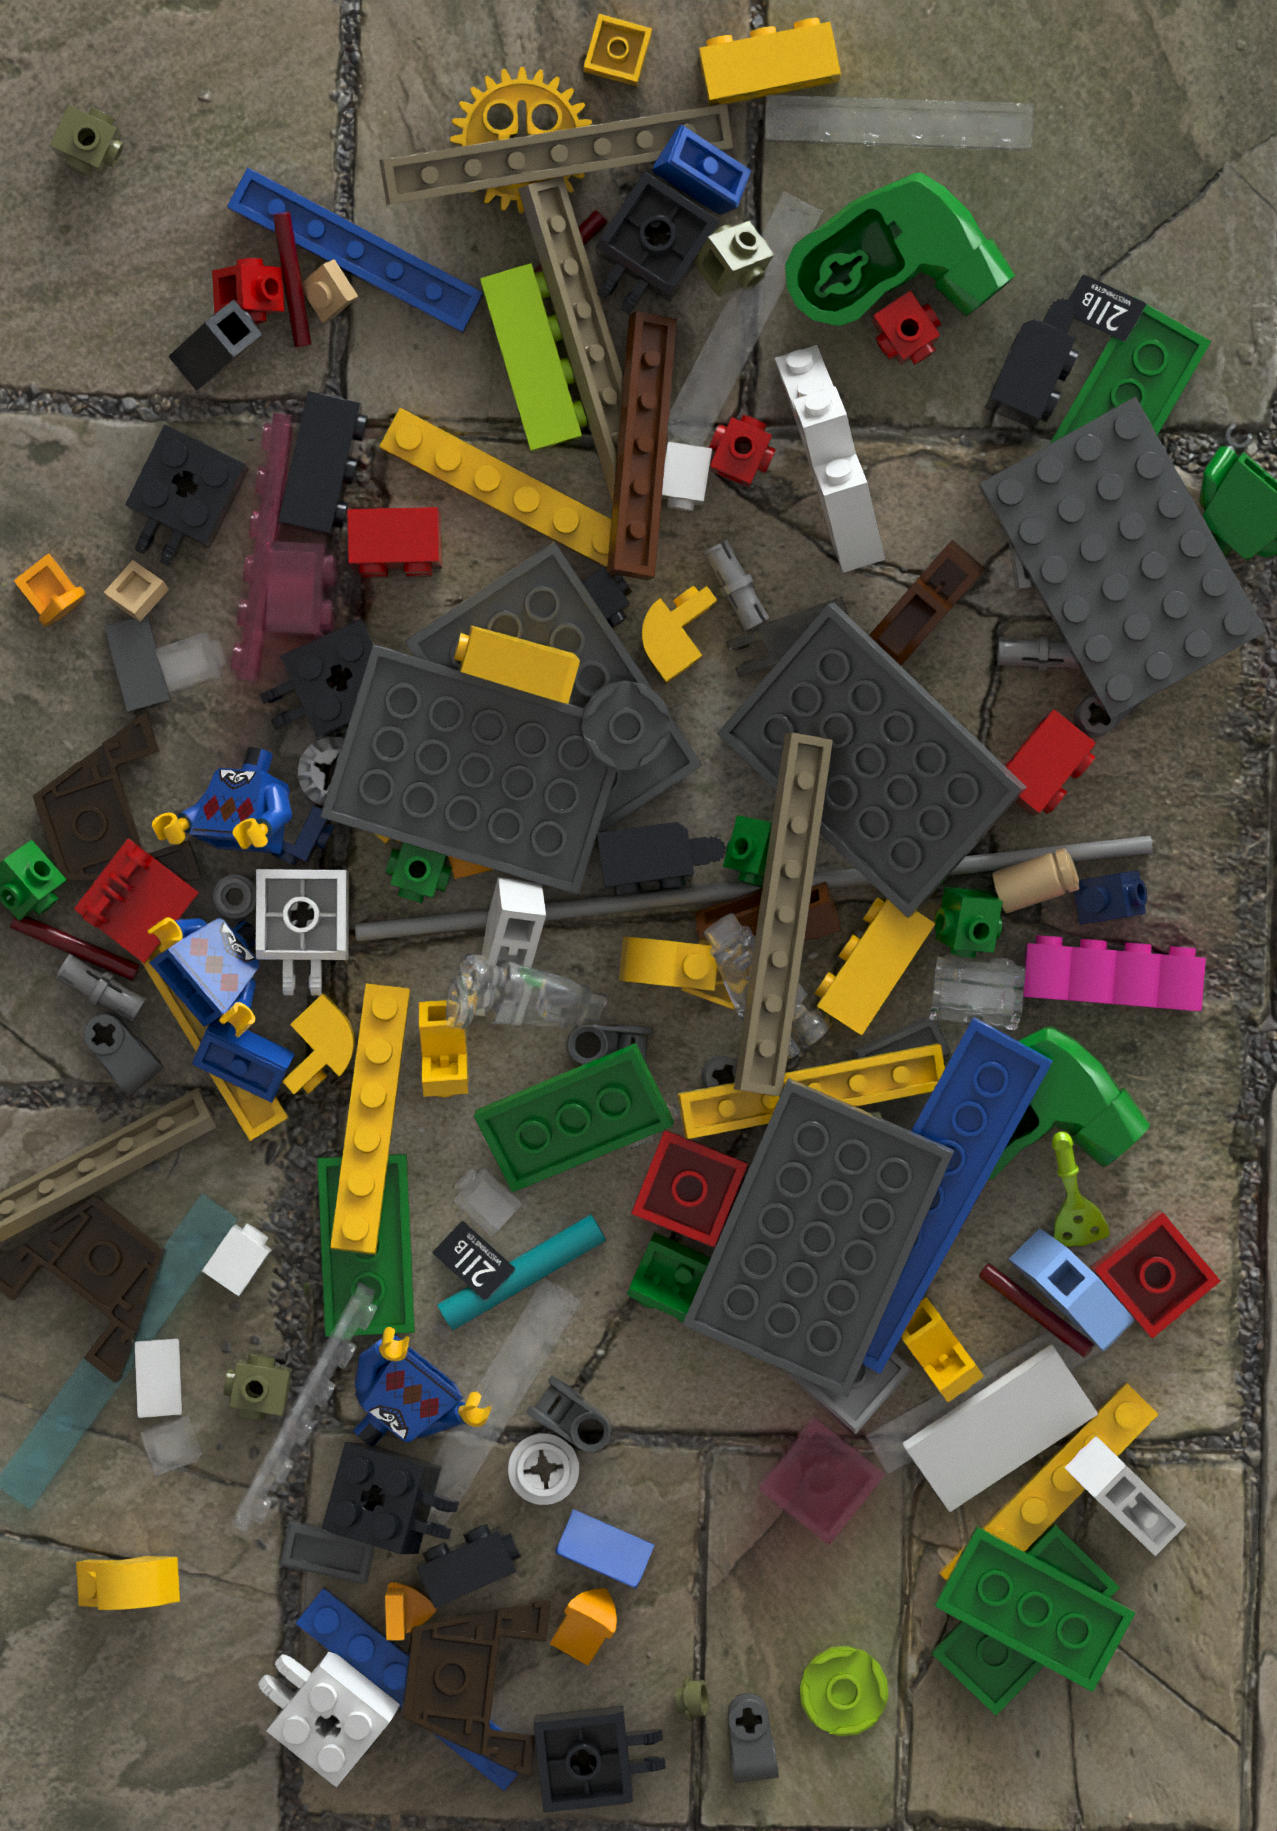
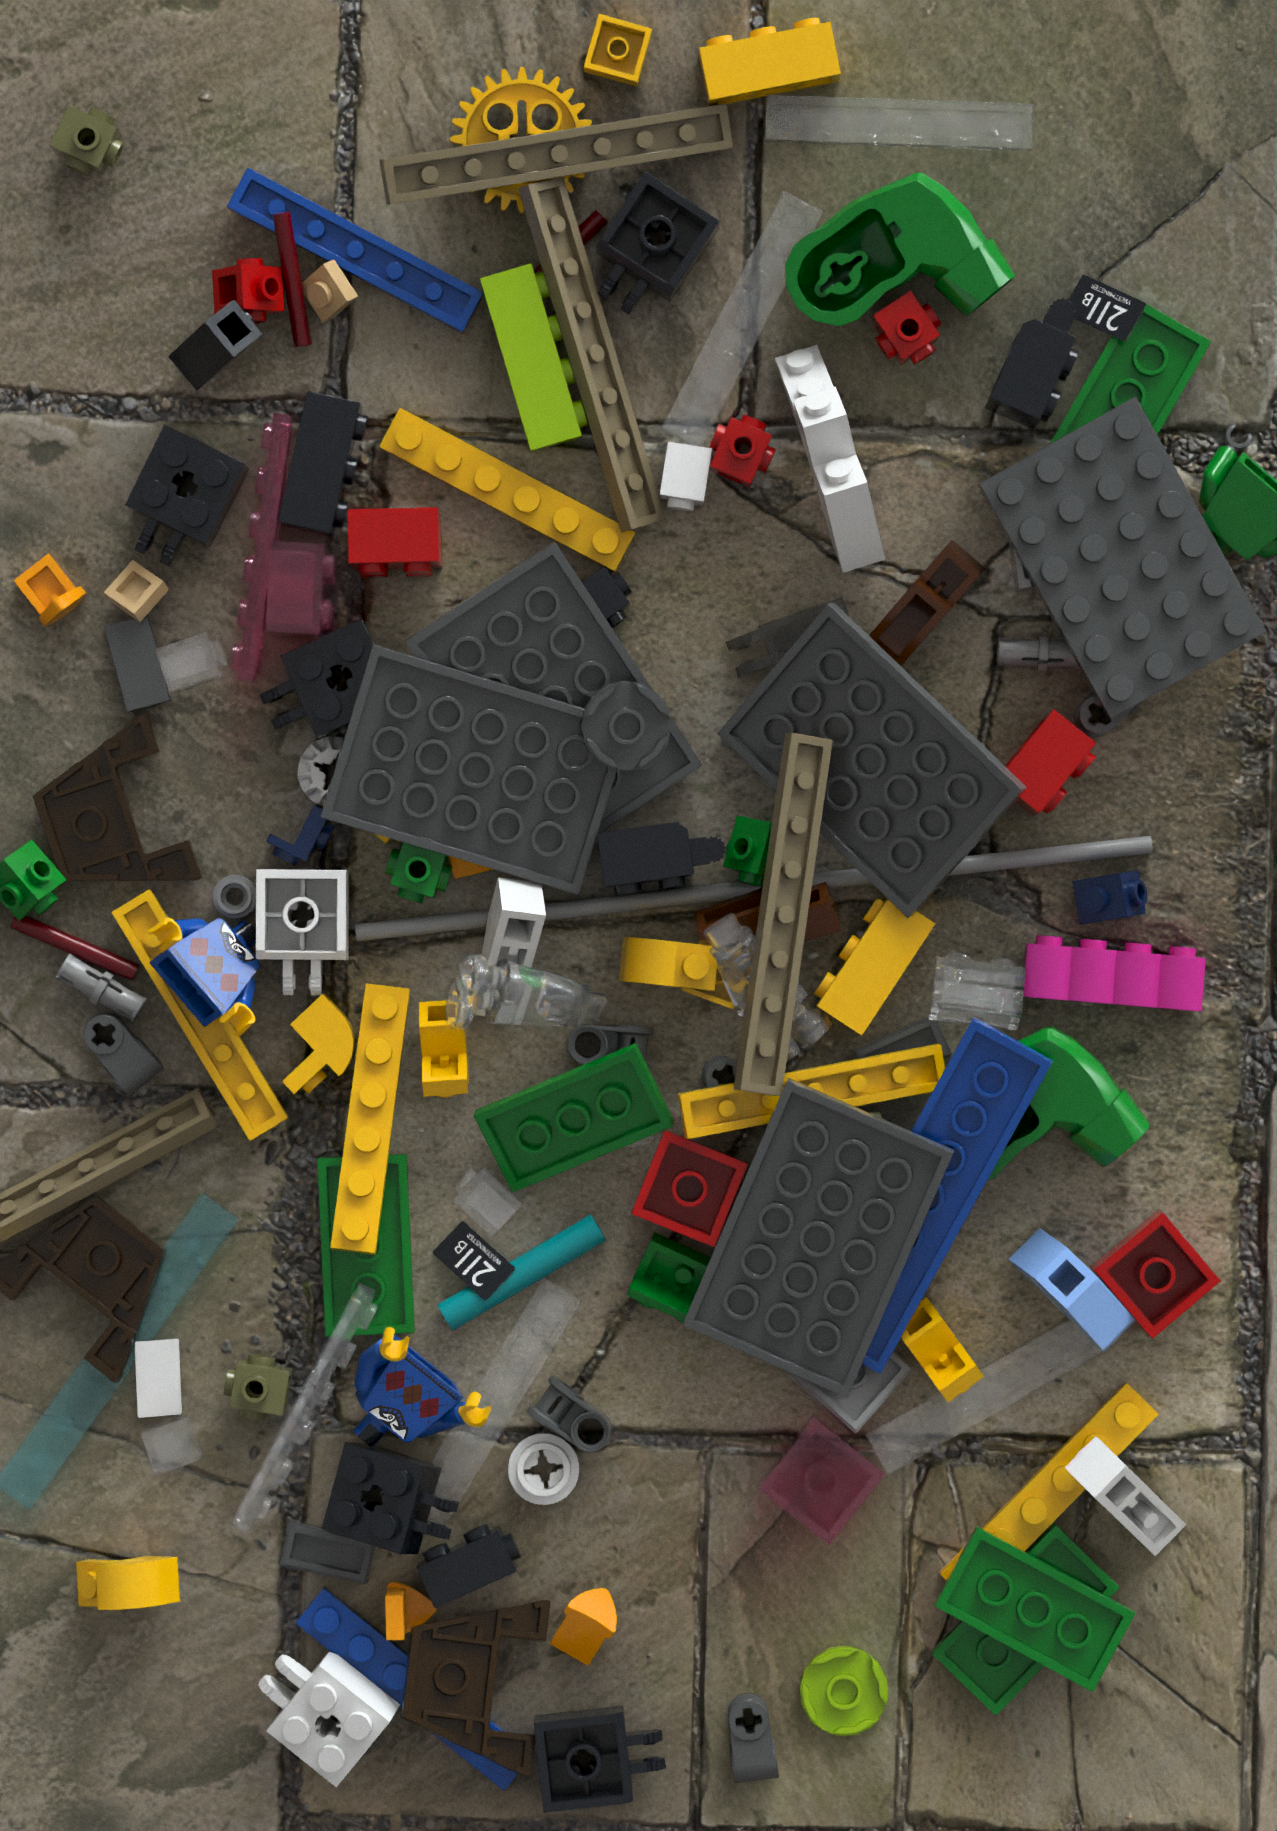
(133, 897): red hinge -> none
(238, 810): blue torso -> none
(238, 1258): white brick -> none
(243, 1061): blue slope -> none
(517, 663): yellow slope -> none
(604, 1548): slope -> none
(641, 446): reddish brown plate -> none
(663, 633): yellow brick -> none
(692, 1699): olive plate -> none
(702, 171): blue slope -> none
(733, 258): olive brick -> none
(736, 585): light grey pin -> none
(968, 921): green brick -> none
(1000, 1428): white tile -> none
(1036, 880): tan piece -> none
(1036, 1310): dark red bar -> none
(1075, 1203): lime piece -> none

